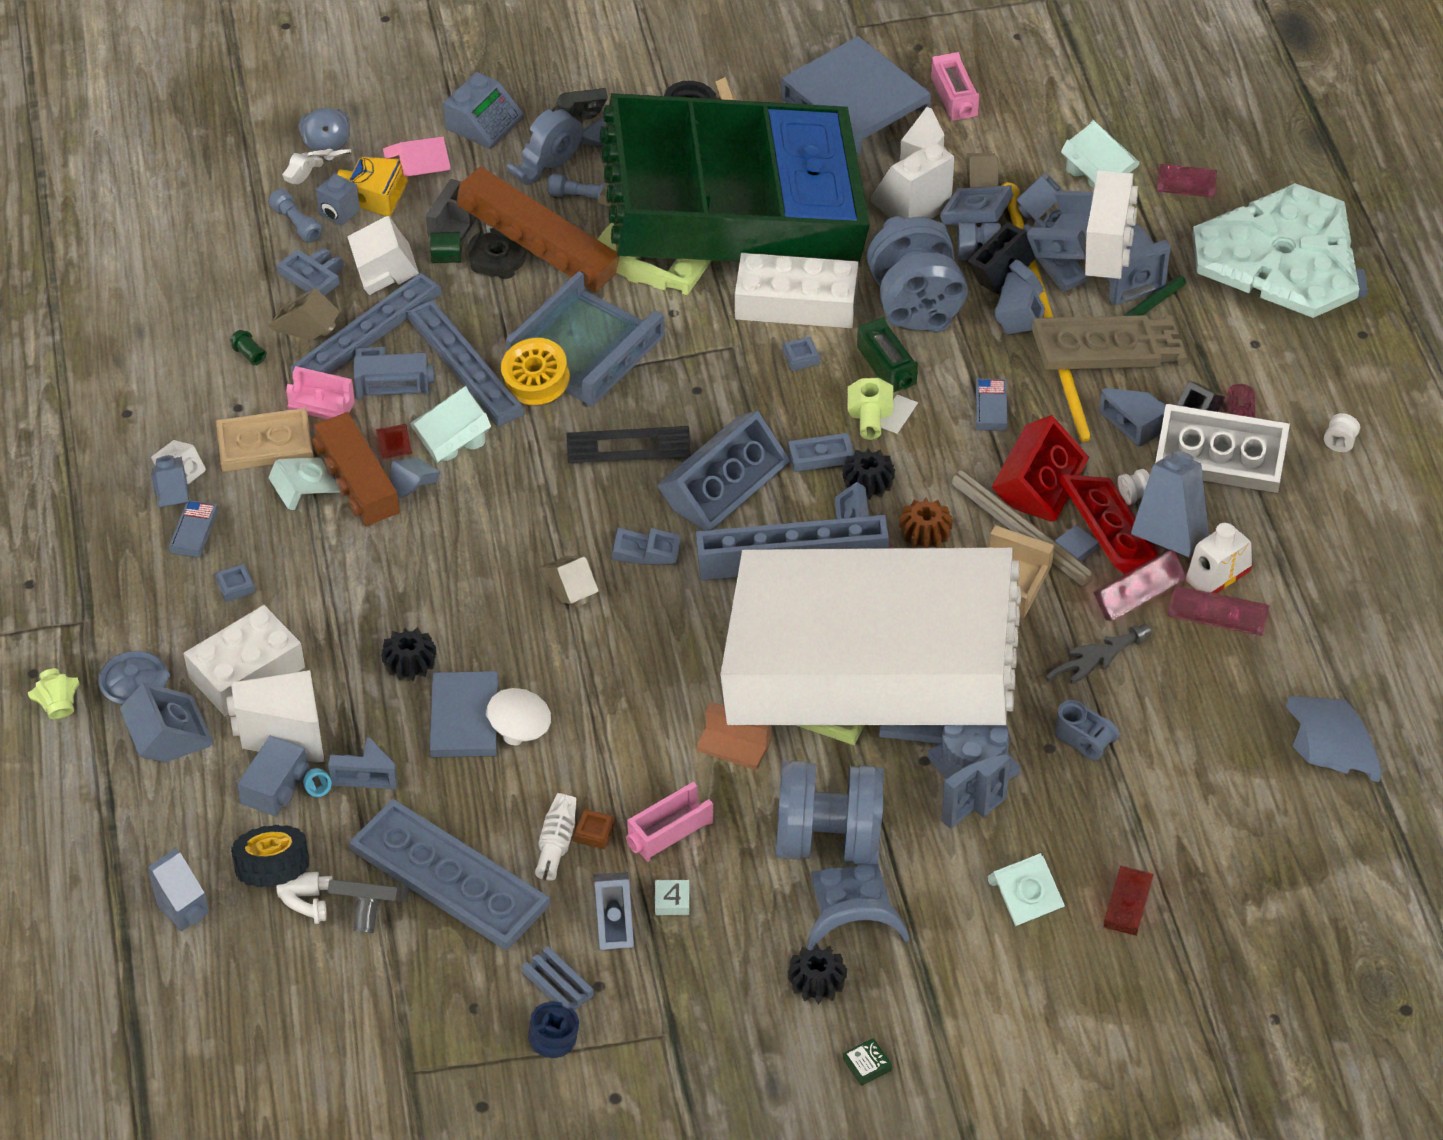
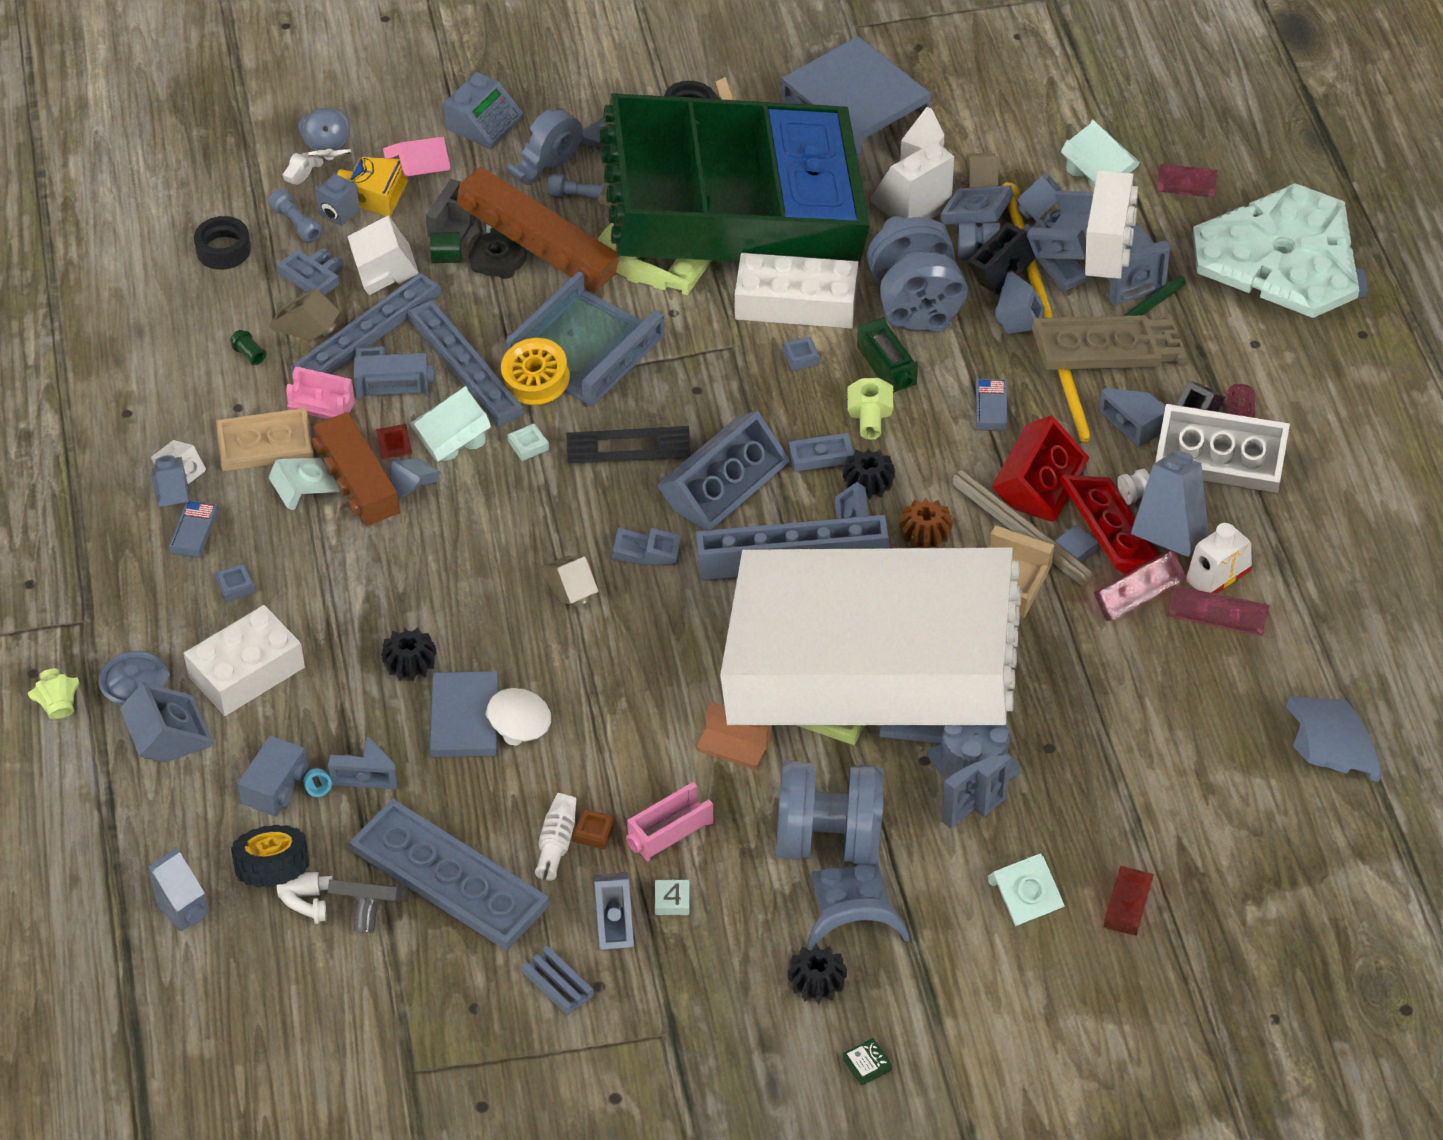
(222, 227): none -> black tyre
(279, 708): white slope -> none
(528, 442): none -> light aqua tile
(543, 1033): dark blue wheel -> none
(582, 103): pearl dark grey plate -> none
(901, 411): white sticker -> none
(954, 86): bright pink window -> none
(1027, 275): sand blue tile -> none
(1084, 729): sand blue piece -> none
(1093, 653): dark grey piece -> none
(1341, 432): white wheel -> none

